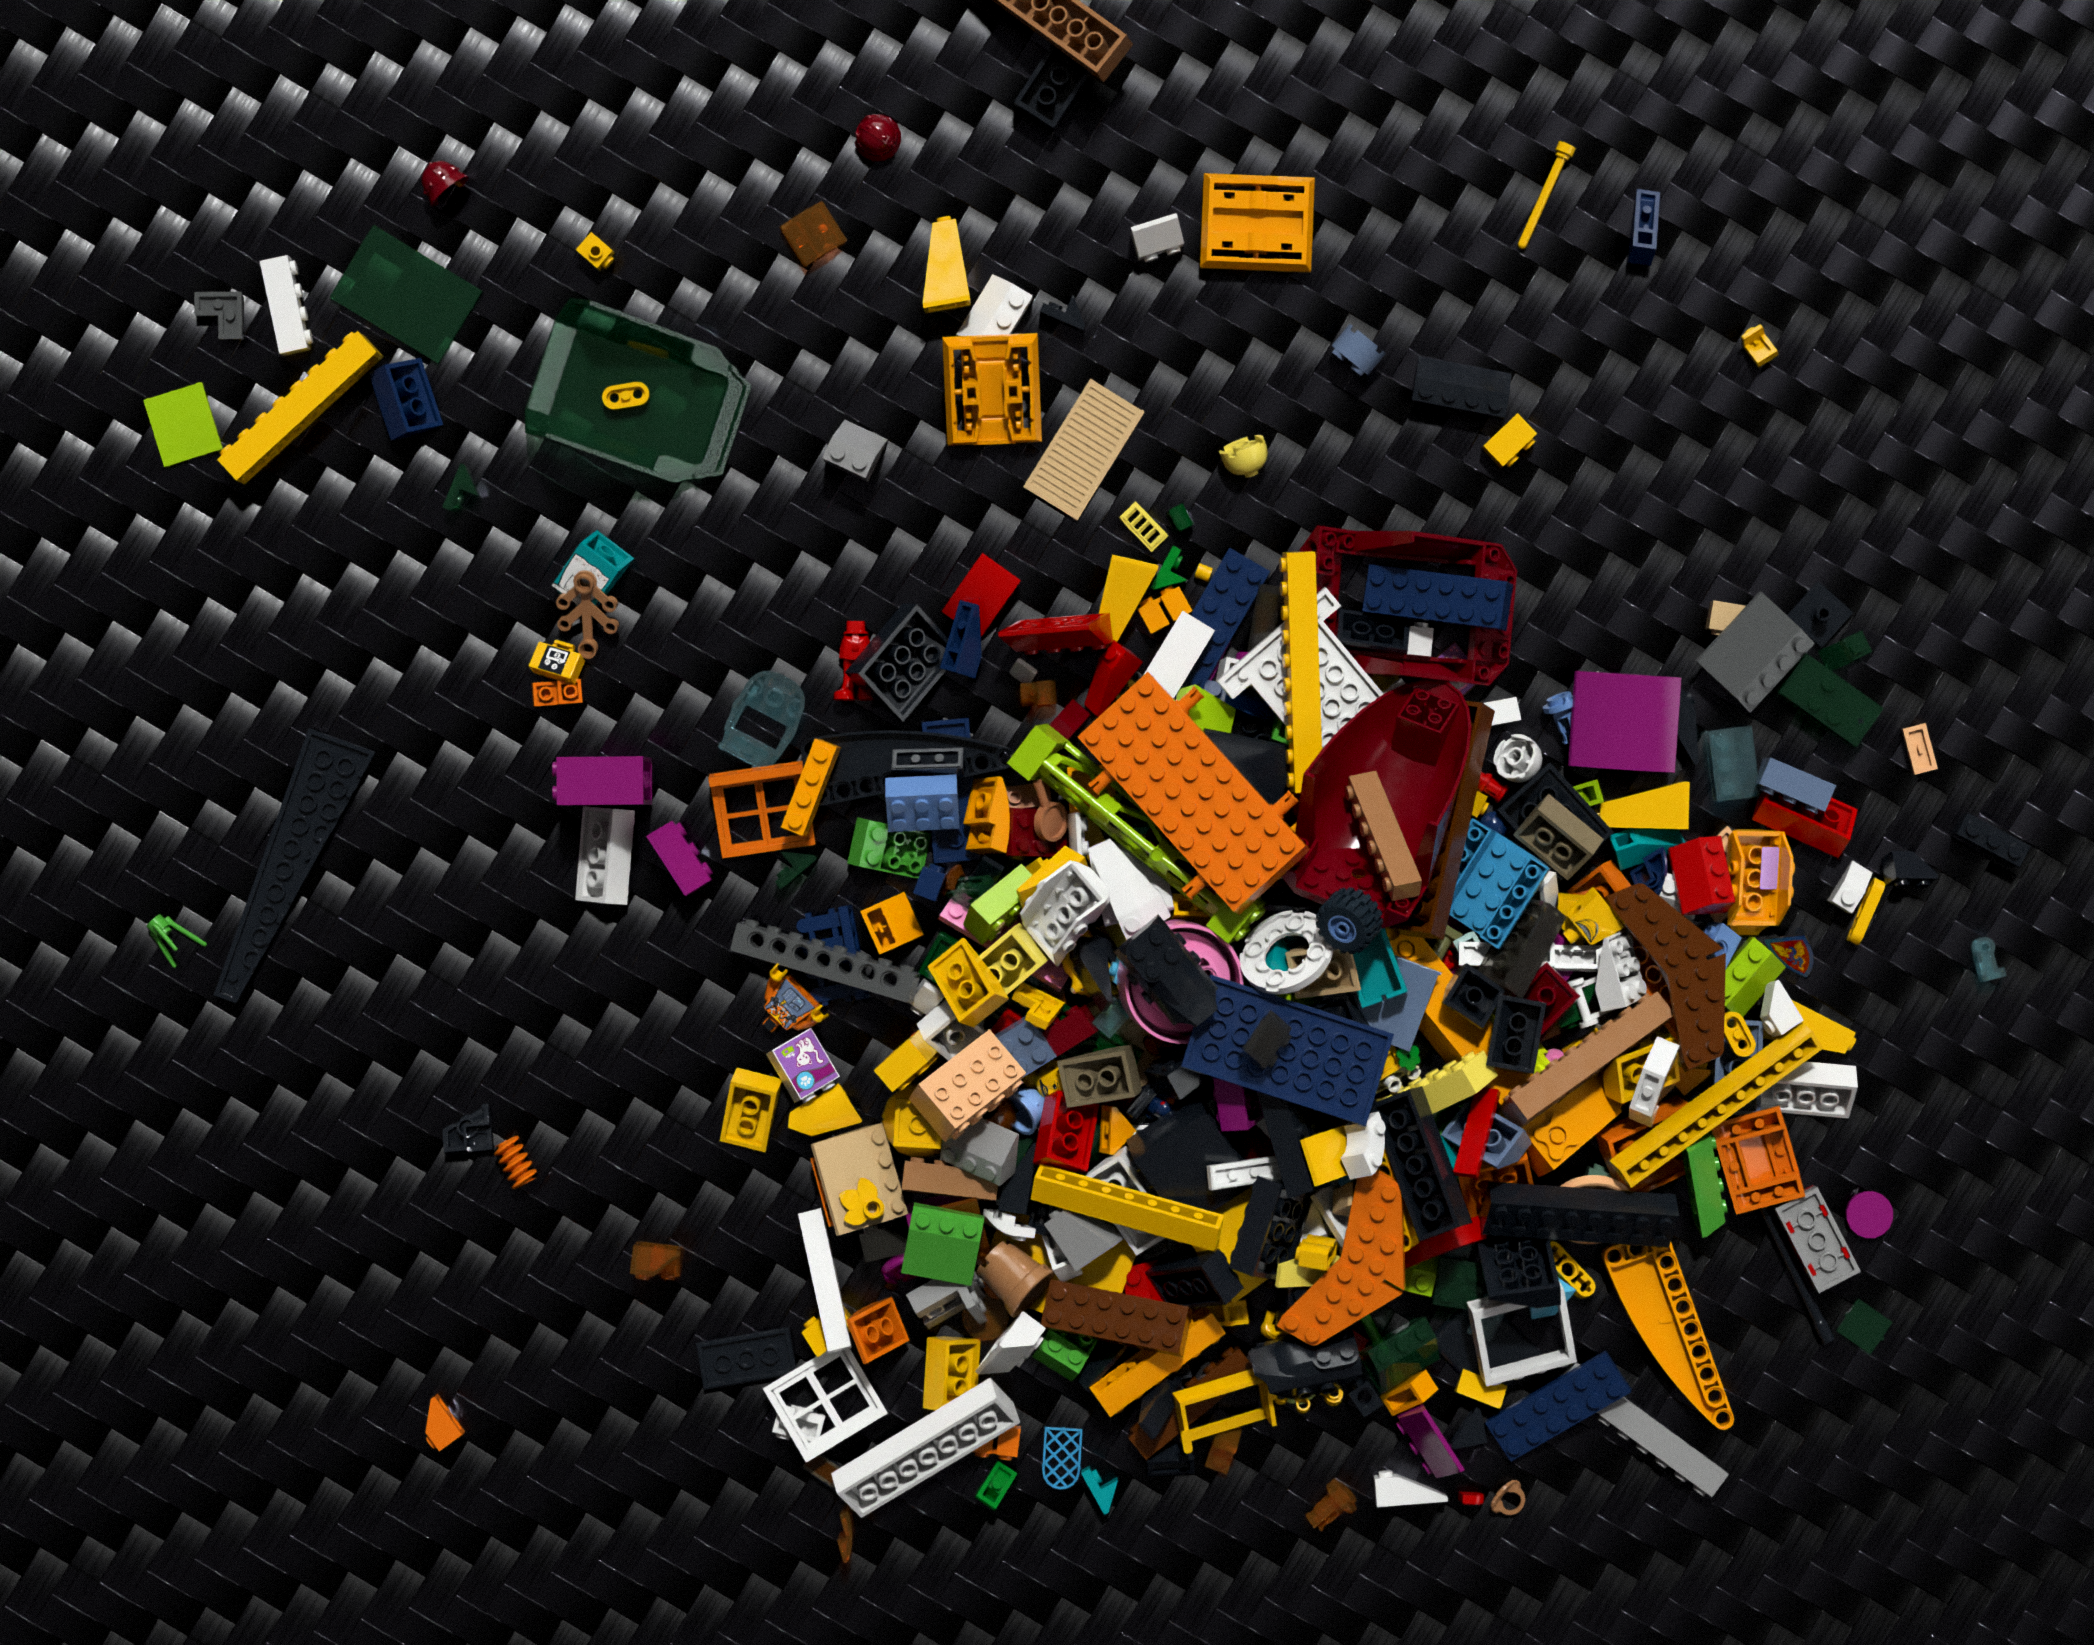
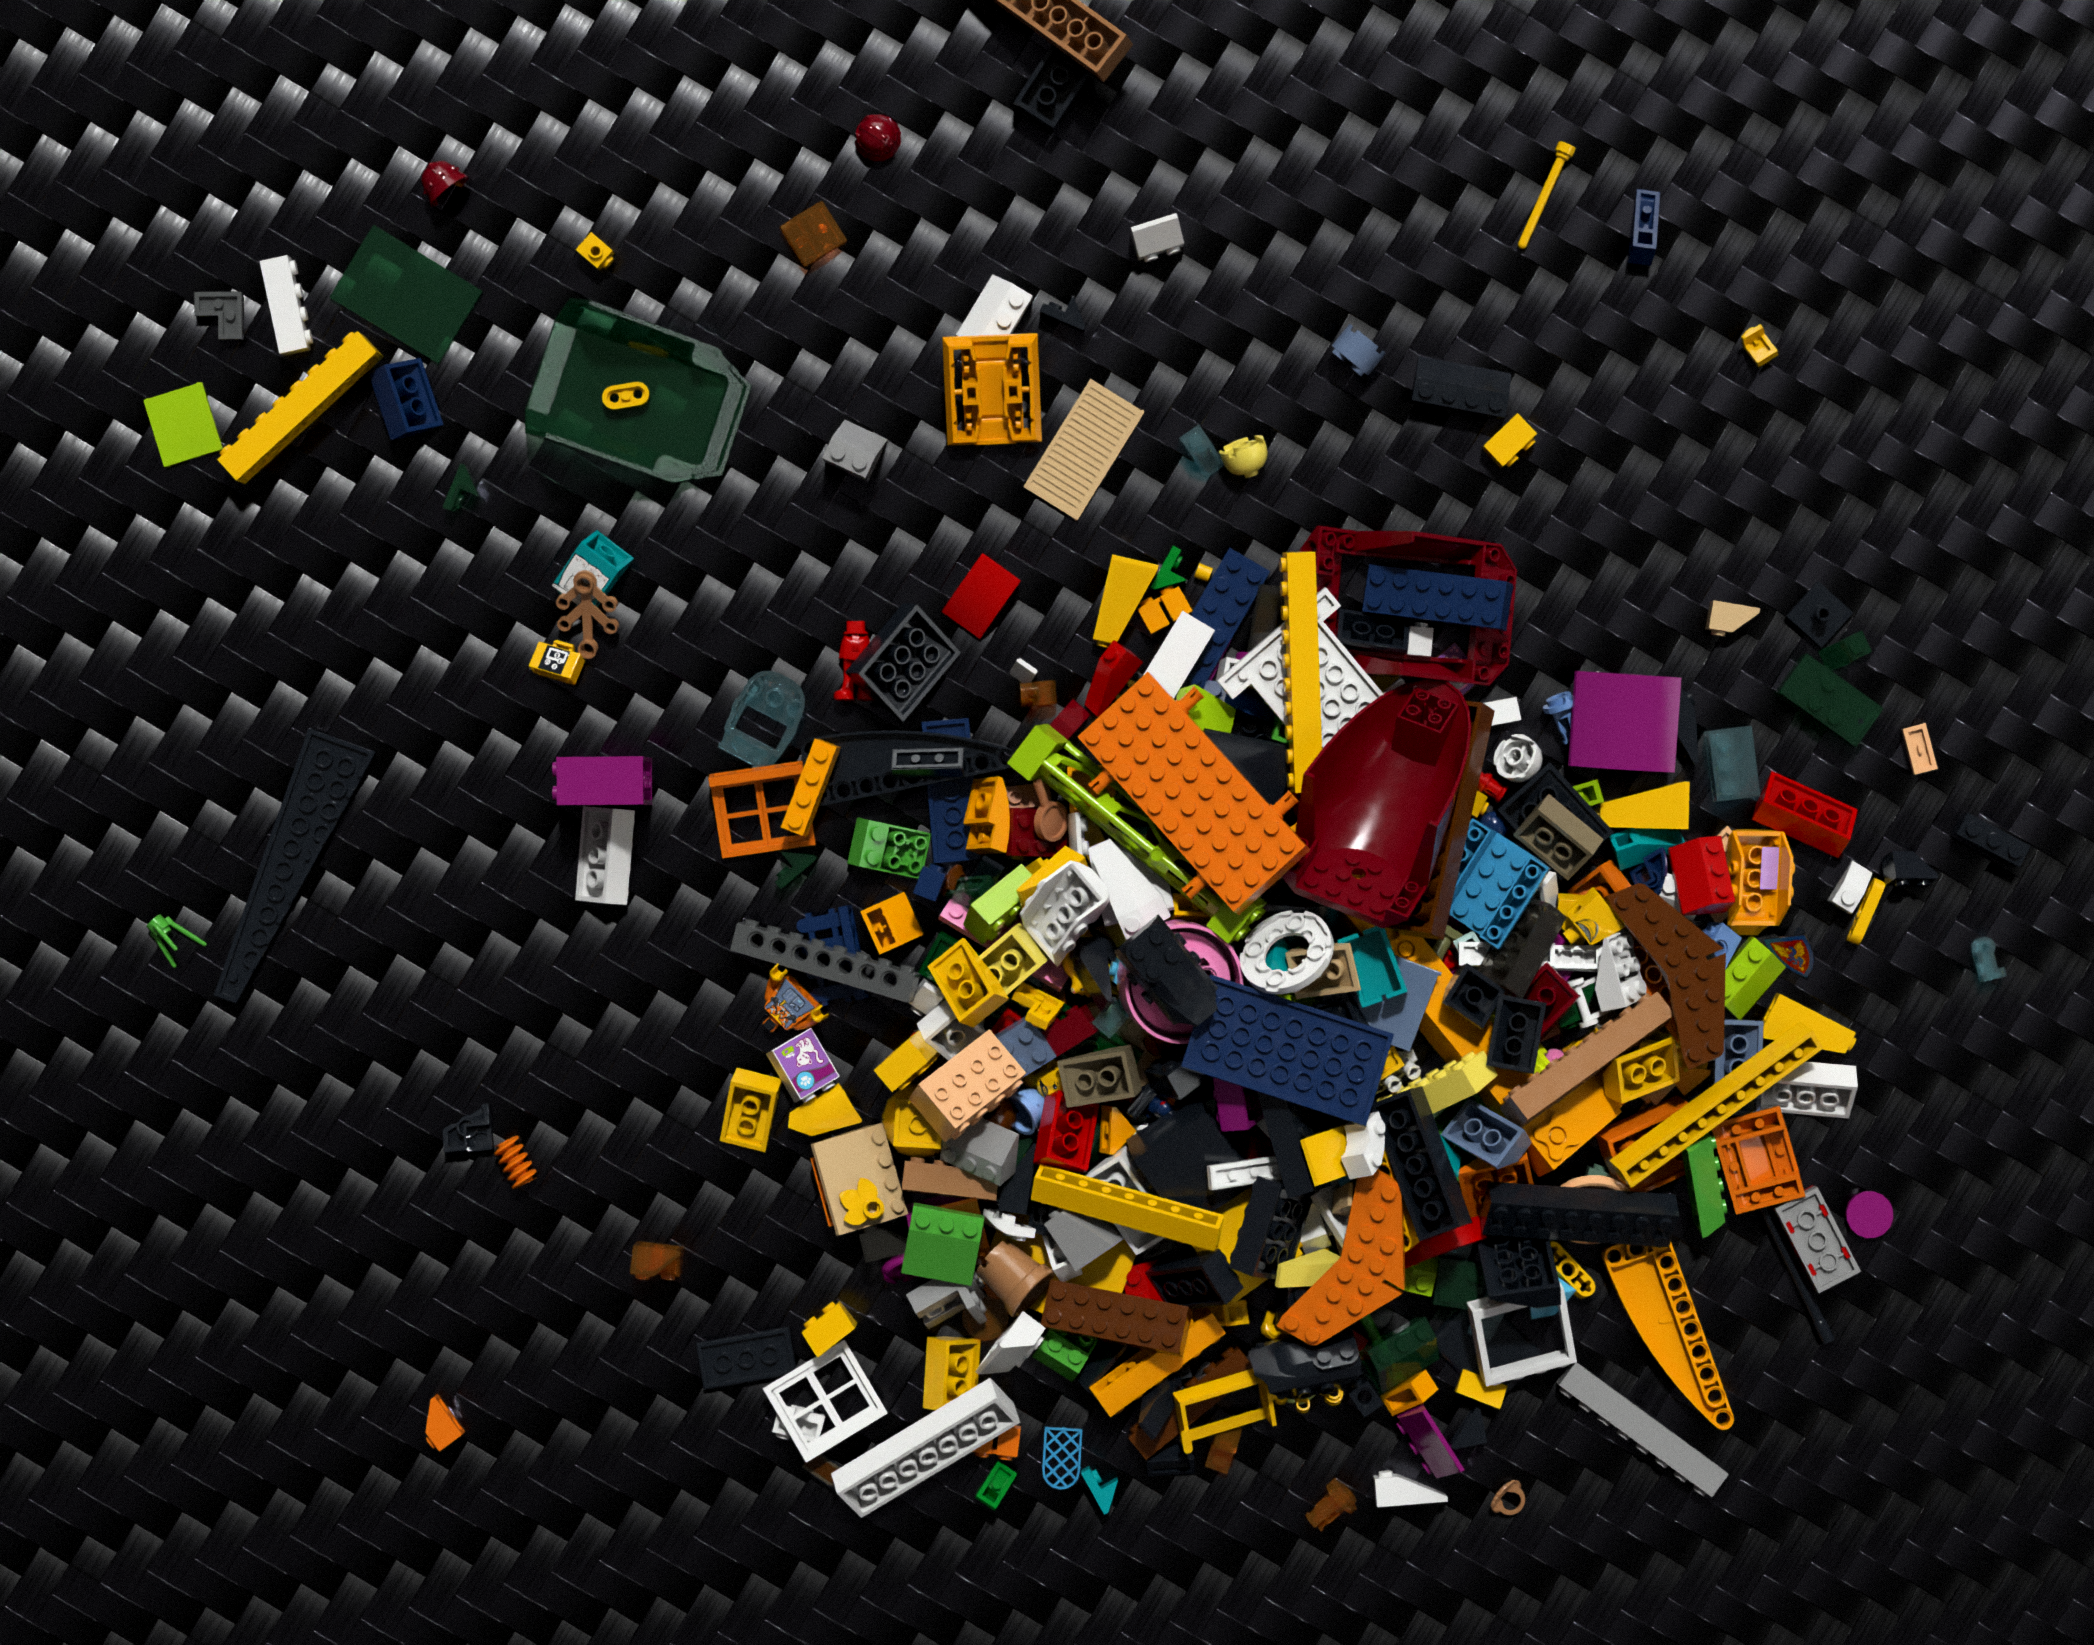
(556, 693): orange slope -> none
(680, 857): magenta slope -> none
(825, 1280): white slope -> none
(846, 1538): clear orange slope -> none
(877, 1329): orange slope -> none
(922, 803): medium blue brick -> none
(945, 275): yellow slope -> none
(964, 642): dark blue slope -> none
(1059, 633): red slope -> none
(1129, 512): light yellow slope -> none
(1179, 518): dark green brick -> none
(1201, 451): none -> clear light blue slope
(1257, 222): light orange piece -> none
(1266, 1040): clear smoke slope -> none
(1317, 1252): yellow brick -> none
(1349, 920): black wheel -> none
(1383, 836): medium nougat brick -> none
(1408, 1059): green plant -> none
(1471, 1498): red tile -> none
(1476, 1133): red tile -> none
(1558, 1406): dark blue plate -> none
(1651, 1081): white slope -> none
(1737, 1033): yellow plate -> none
(1754, 652): dark grey slope -> none
(1778, 1010): white slope -> none
(1794, 785): sand blue slope -> none
(1864, 1326): clear green piece -> none

